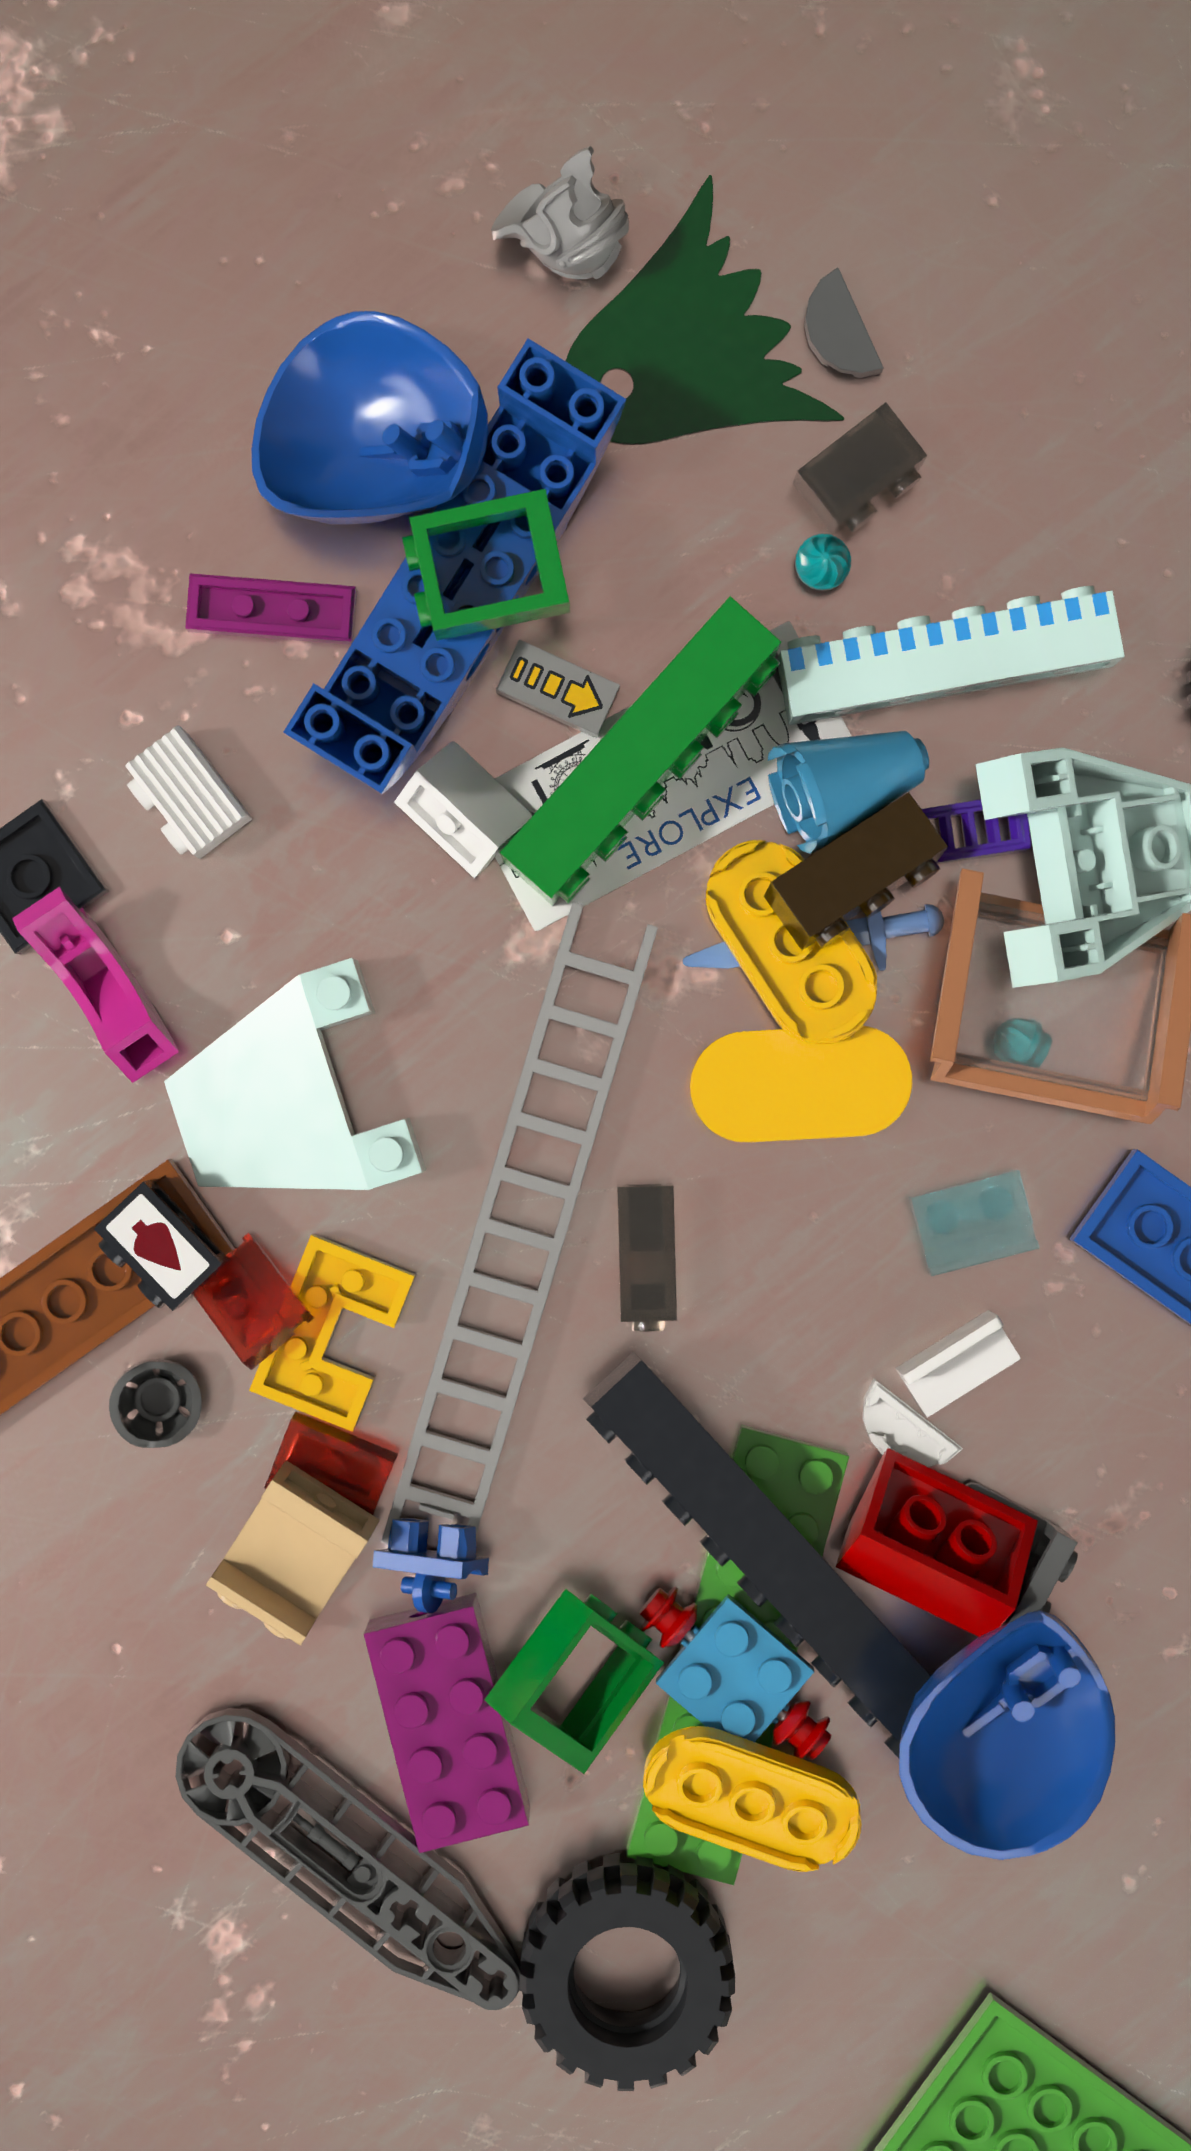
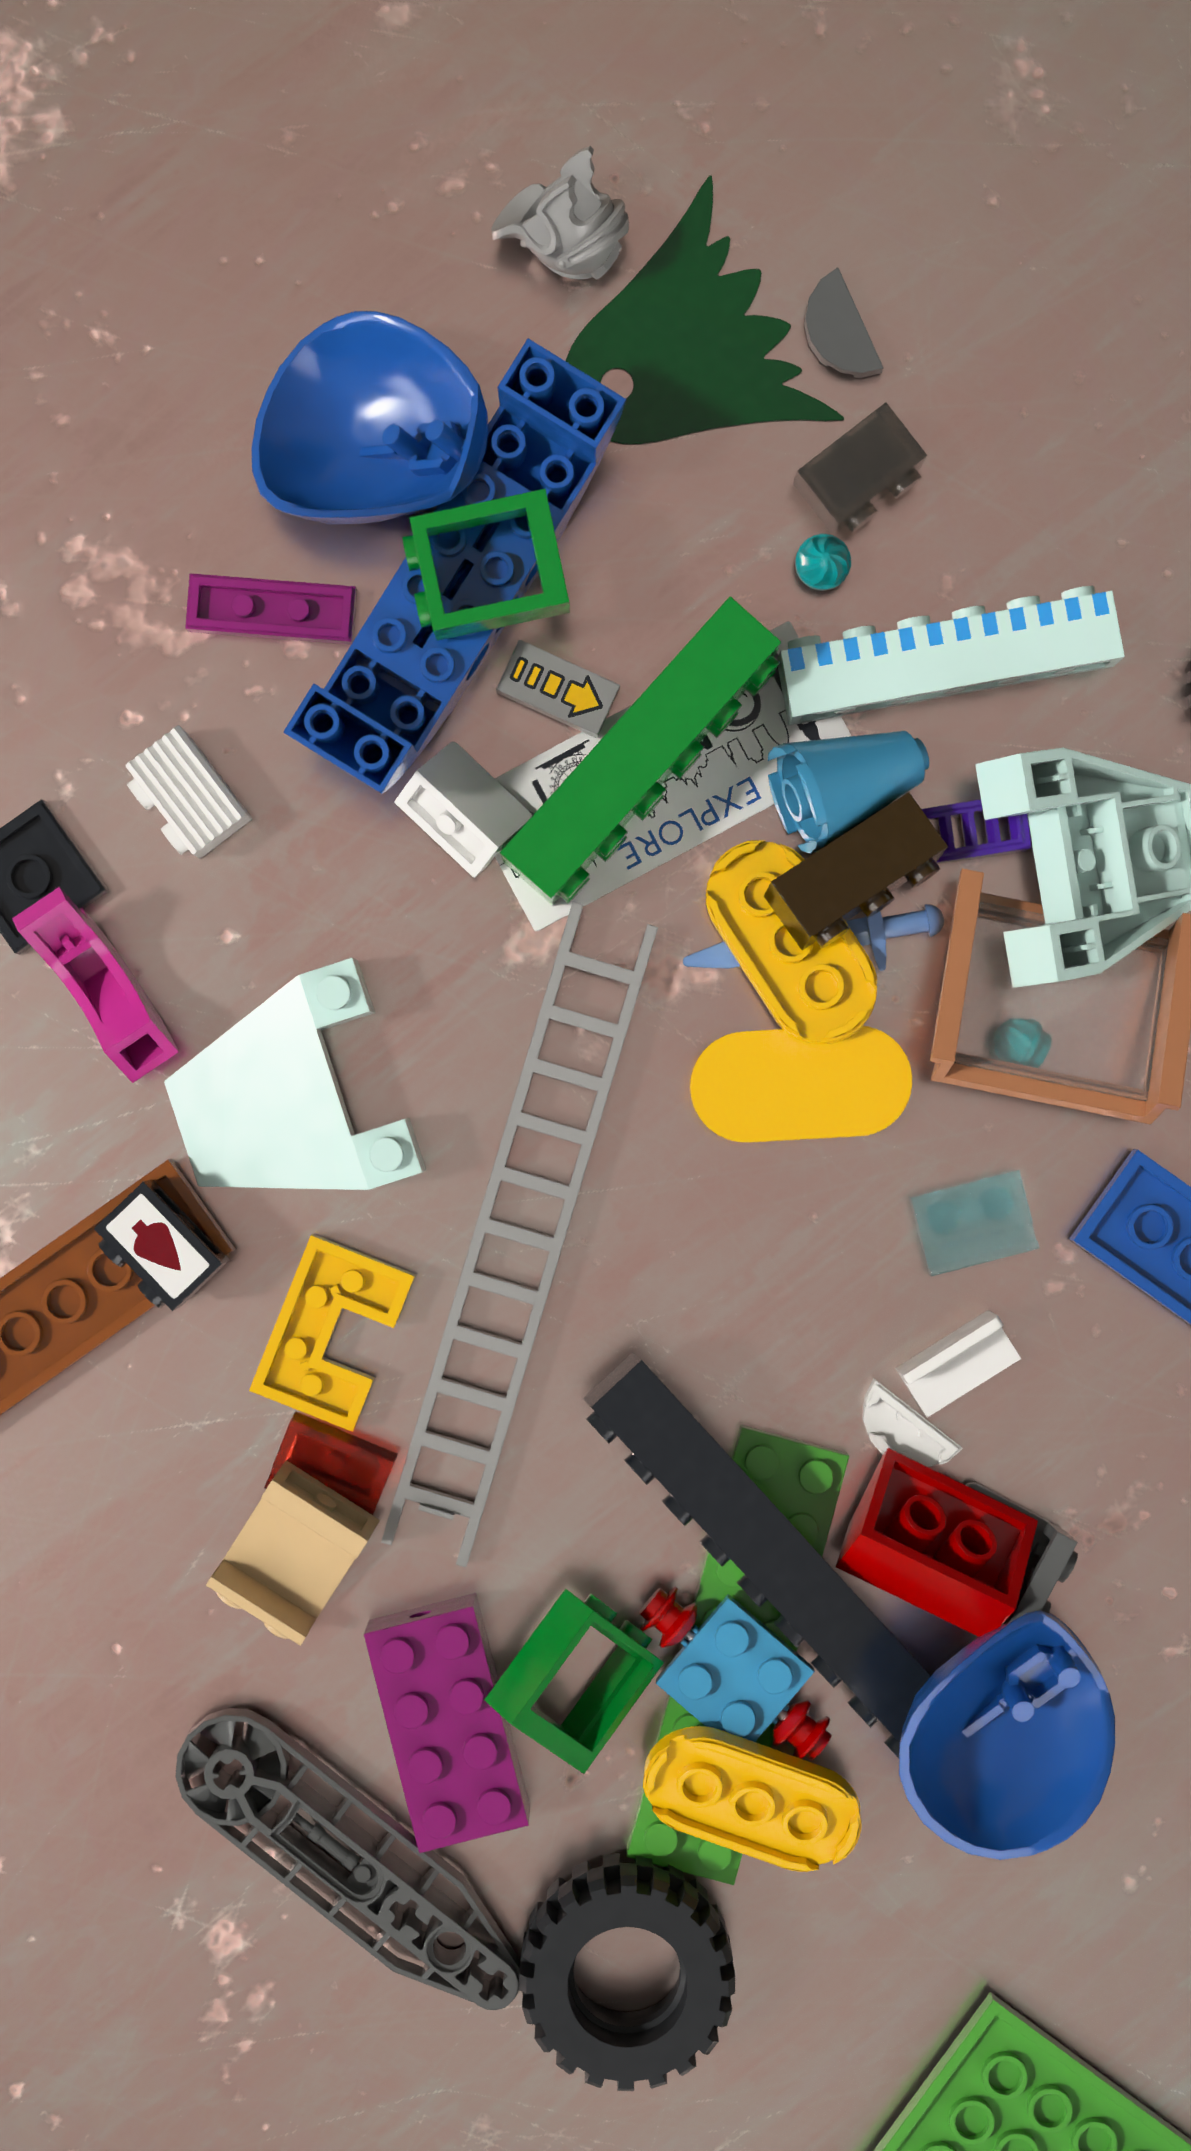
(156, 1400): dark grey helmet -> none
(252, 1303): clear red plate -> none
(409, 1553): blue hips -> none
(647, 1255): clear smoke brick -> none

